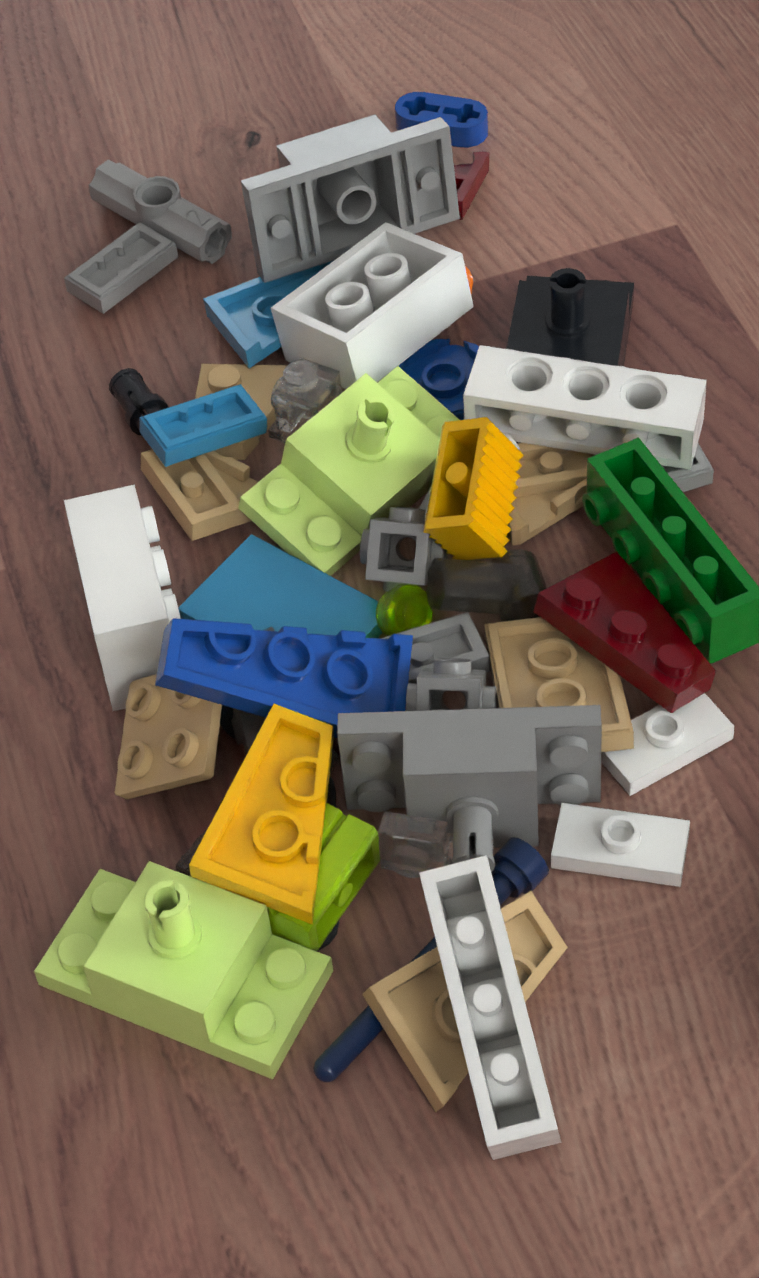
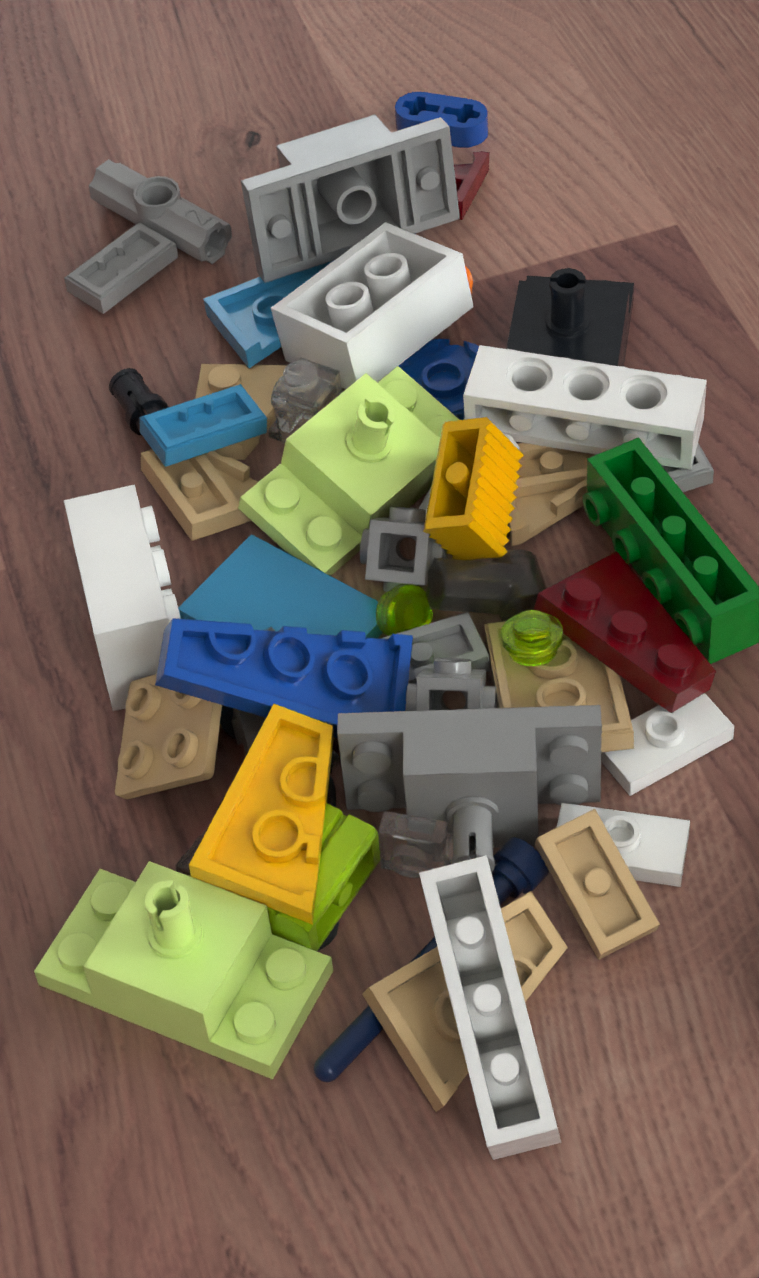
(532, 637): none -> clear neon green plate
(596, 884): none -> tan plate

